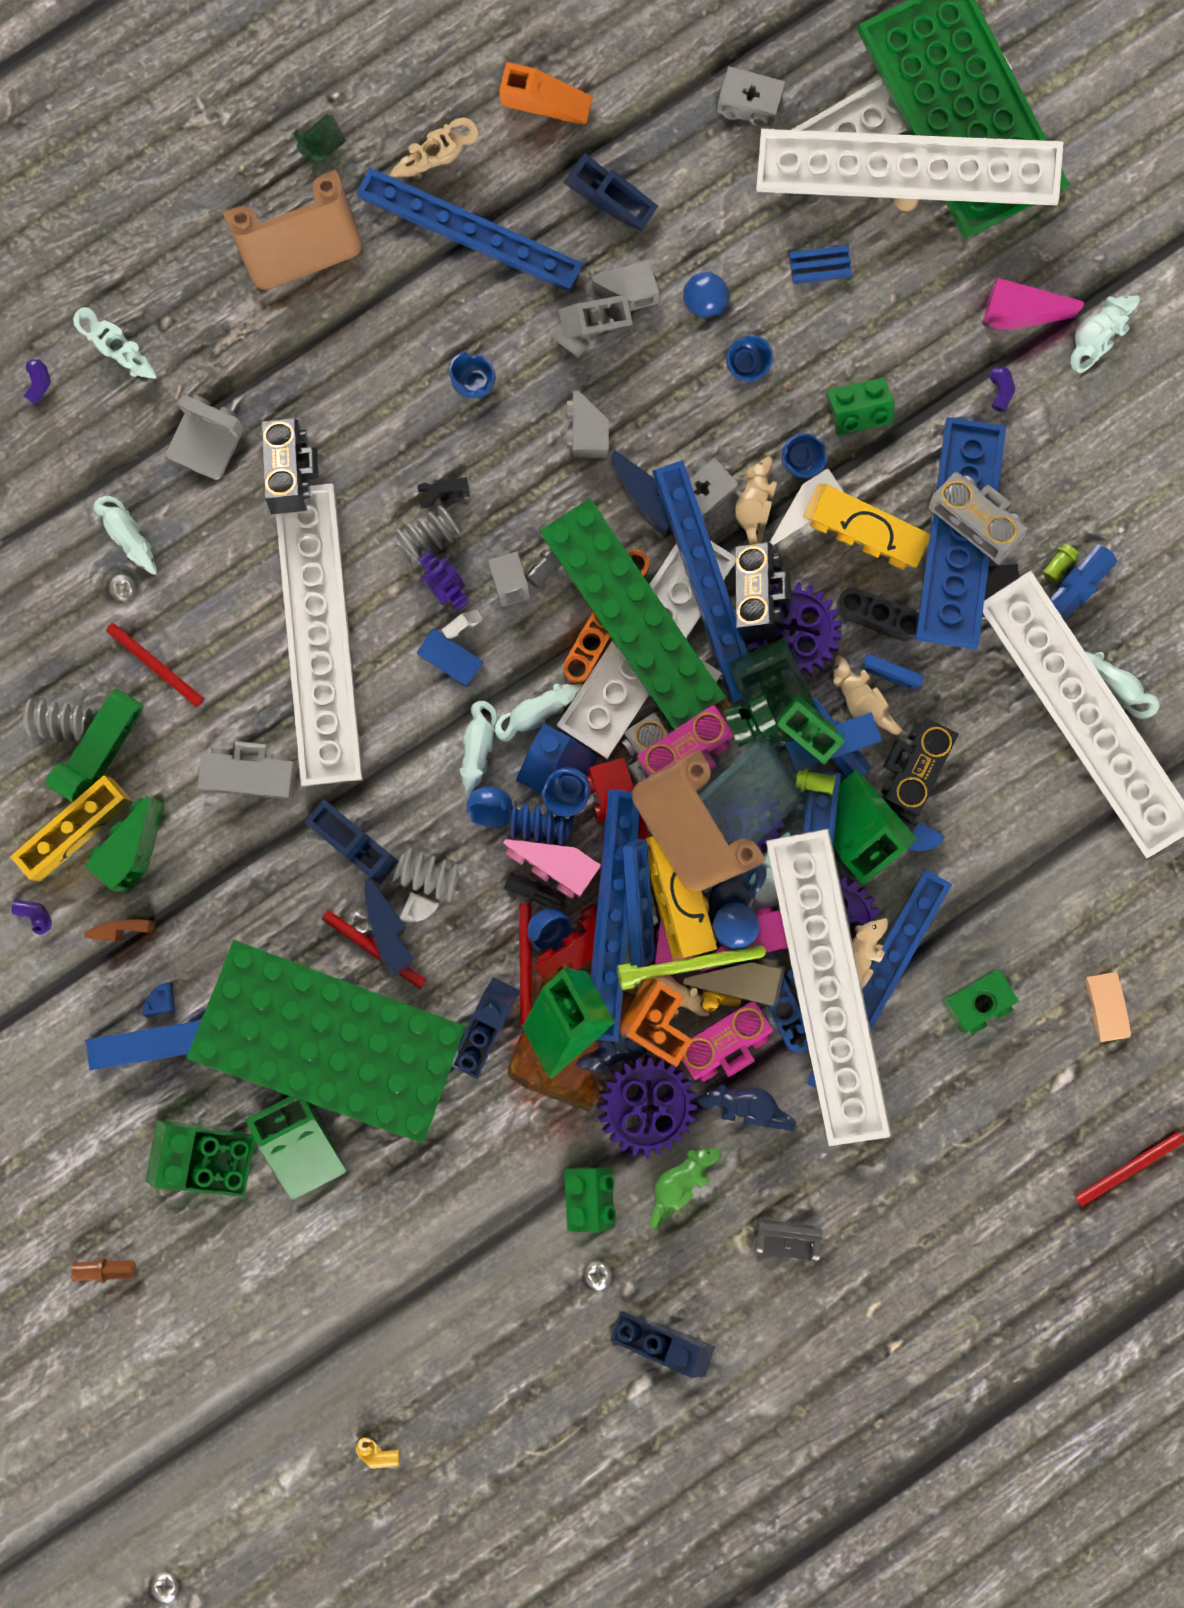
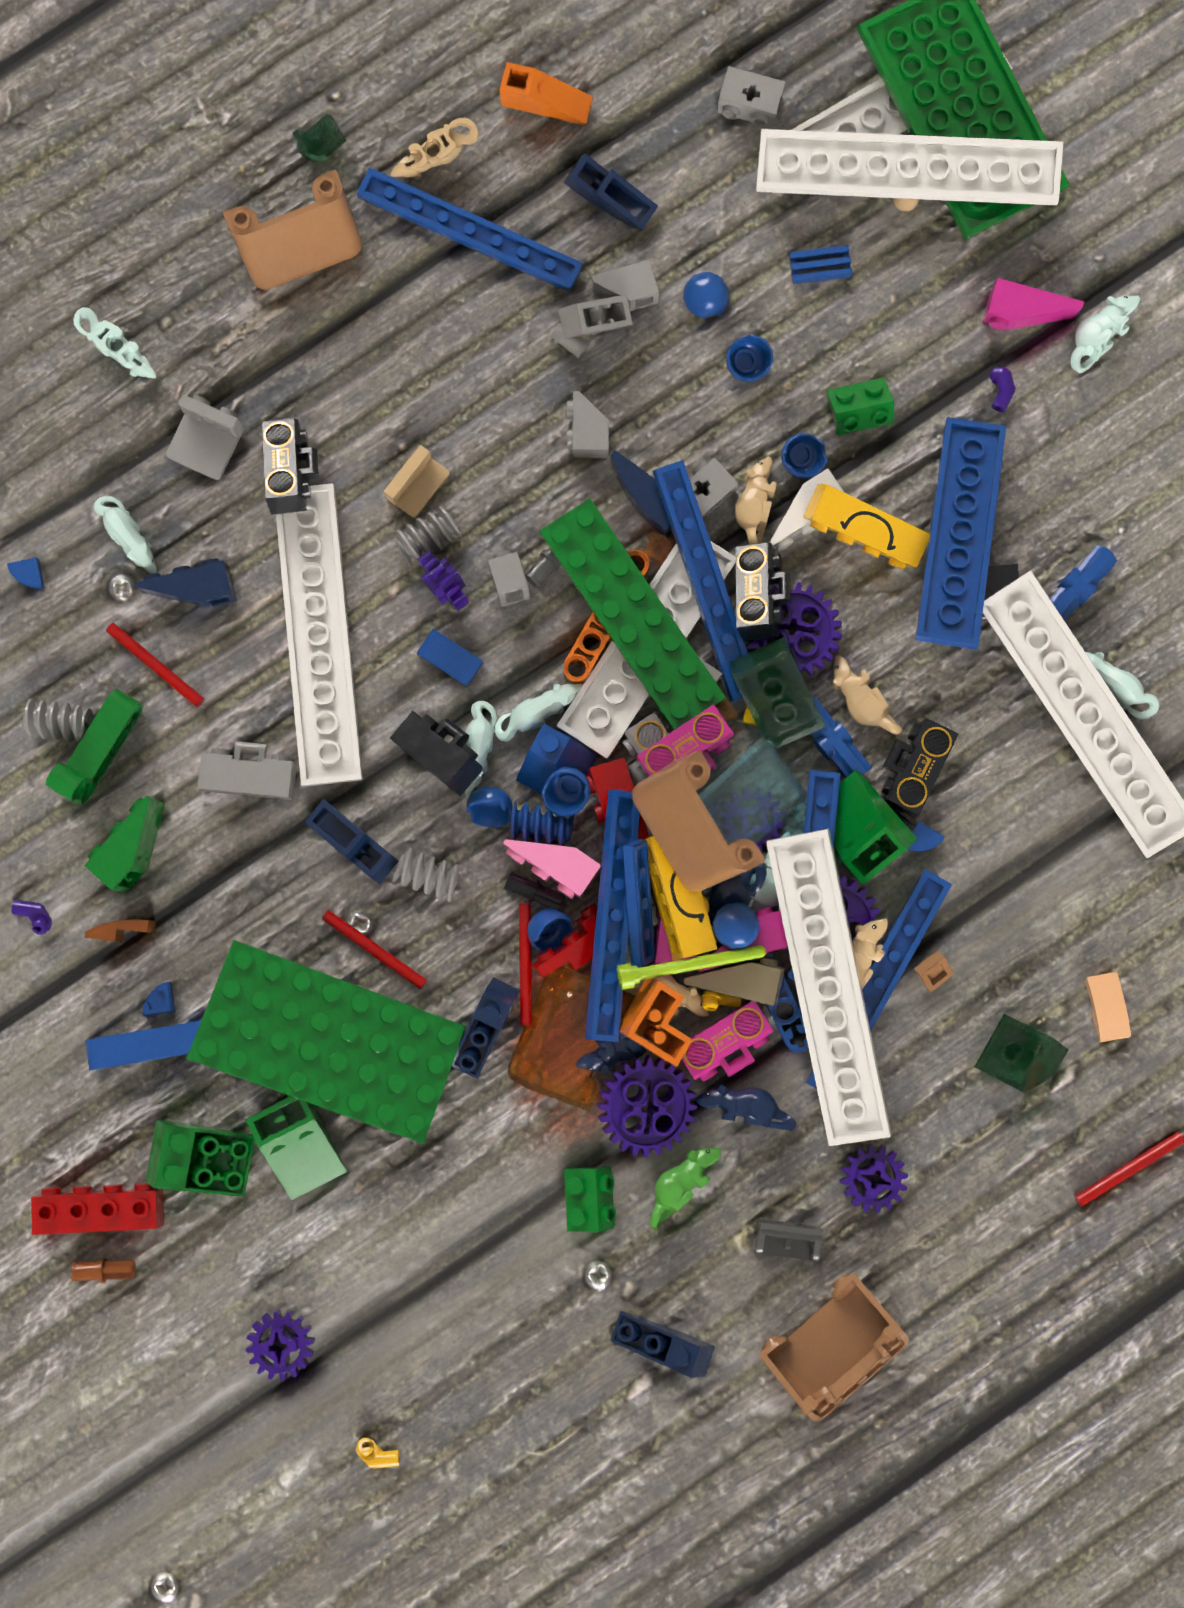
(27, 572): none -> blue tile
(40, 380): dark purple arm -> none
(71, 829): yellow brick -> none
(97, 1210): none -> red brick
(201, 586): none -> dark blue slope
(279, 1331): none -> dark purple gear
(385, 931): dark blue slope -> none
(416, 483): none -> tan panel
(418, 908): white tile -> none
(449, 762): none -> black piece
(450, 490): black plate -> none
(462, 621): white tile -> none
(471, 375): blue hair -> none
(566, 1019): green slope -> none
(656, 540): none -> clear orange plate
(751, 720): dark green wheel -> none
(811, 729): green brick -> none
(815, 781): lime pin -> none
(835, 1349): none -> medium nougat windscreen
(858, 734): blue tile -> none
(864, 617): black beam -> none
(877, 1164): none -> dark purple gear
(891, 672): blue tile -> none
(933, 971): none -> medium nougat plate
(962, 1002): green brick -> none
(979, 516): light grey piece -> none
(1020, 1055): none -> clear green slope
(1060, 563): lime pin -> none

